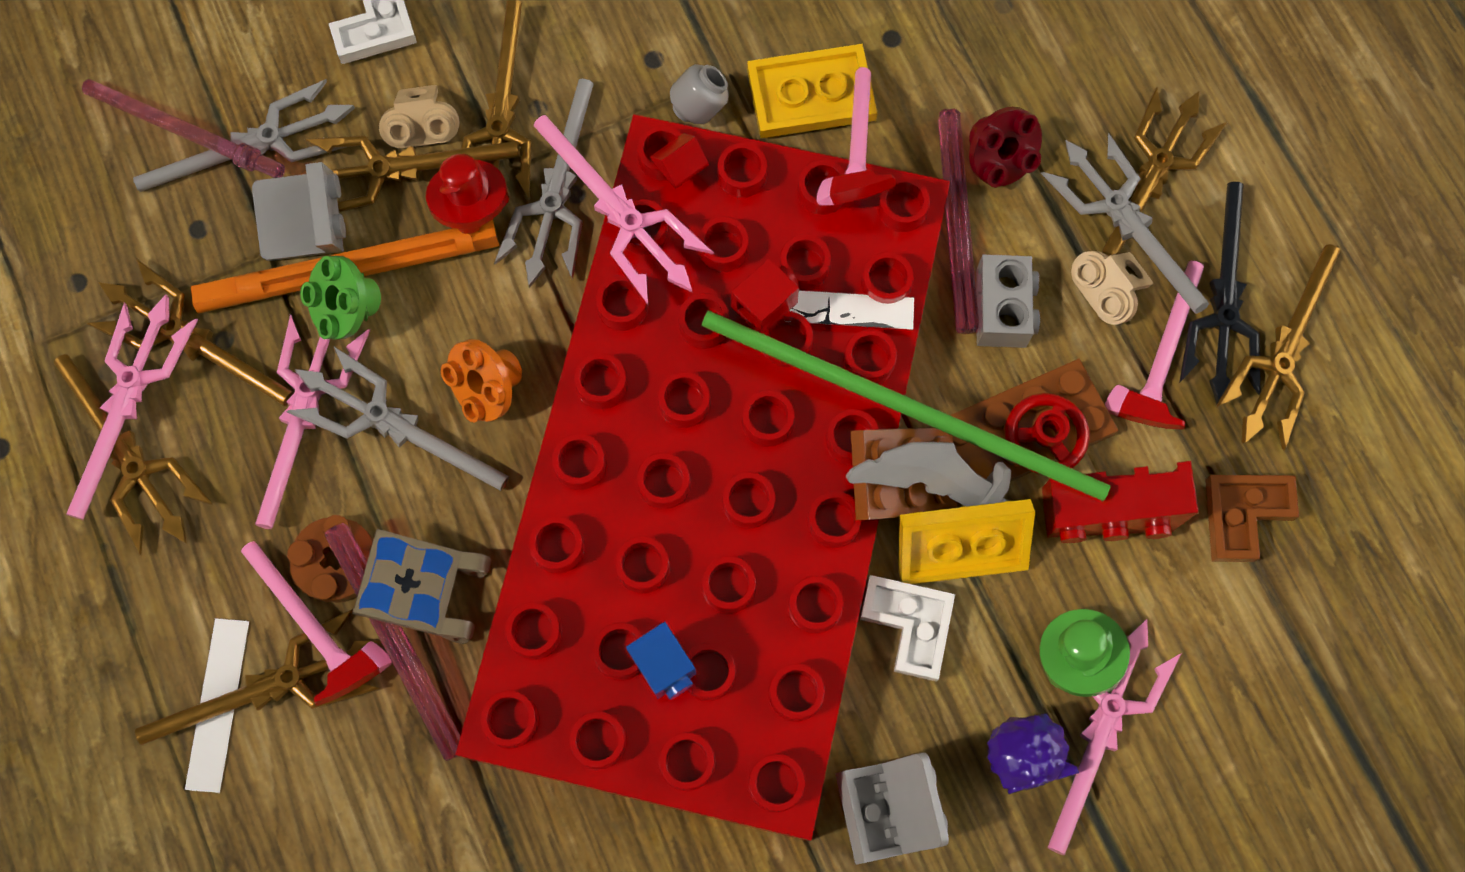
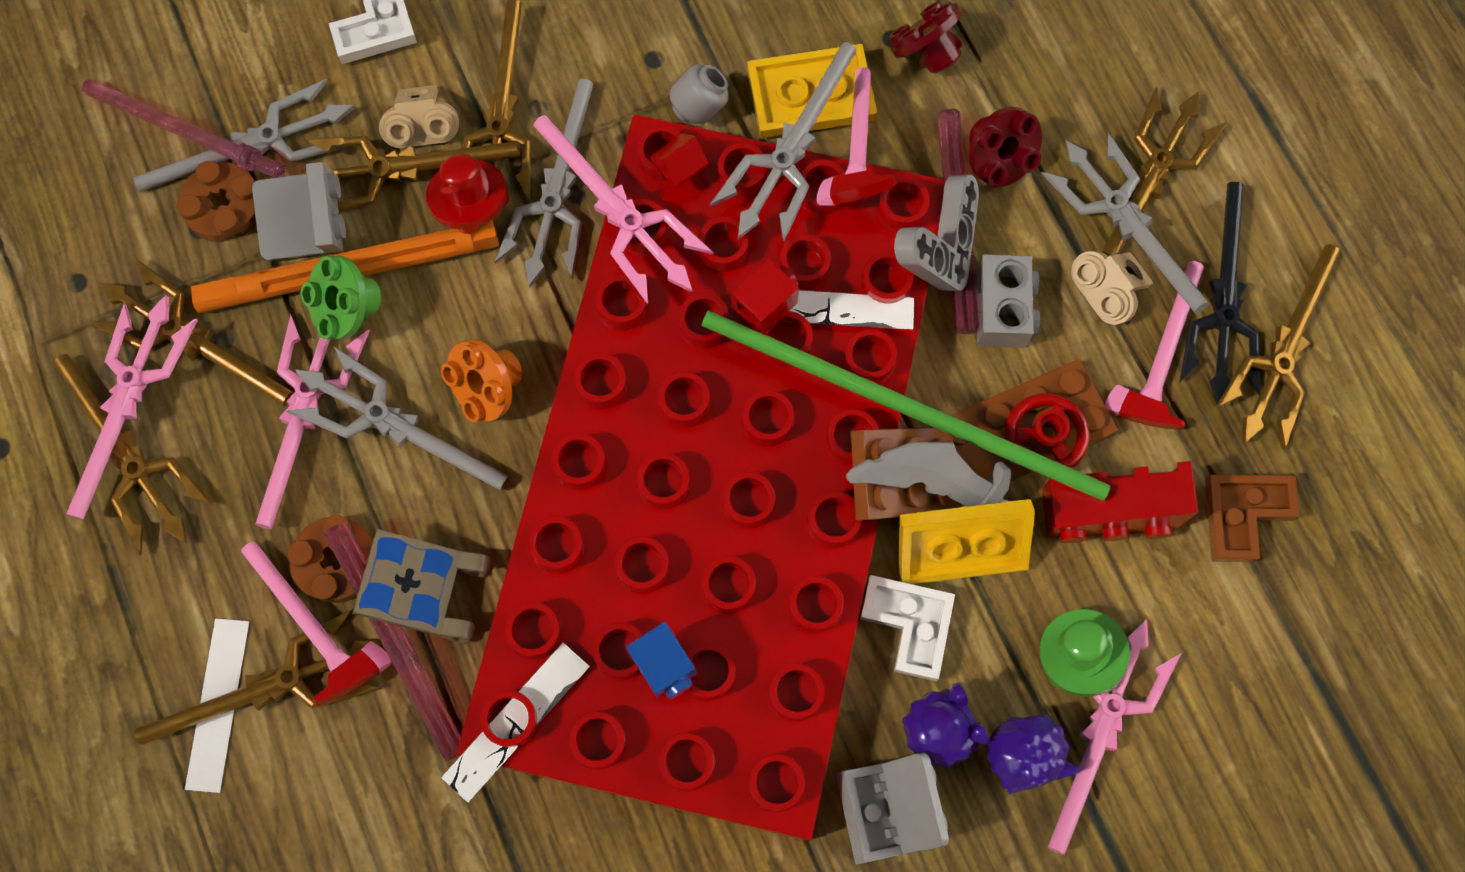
(204, 187): none -> dark orange plate
(544, 691): none -> white sticker
(787, 152): none -> light grey piece
(930, 37): none -> dark red plate
(943, 727): none -> dark purple animal
(946, 257): none -> light grey beam

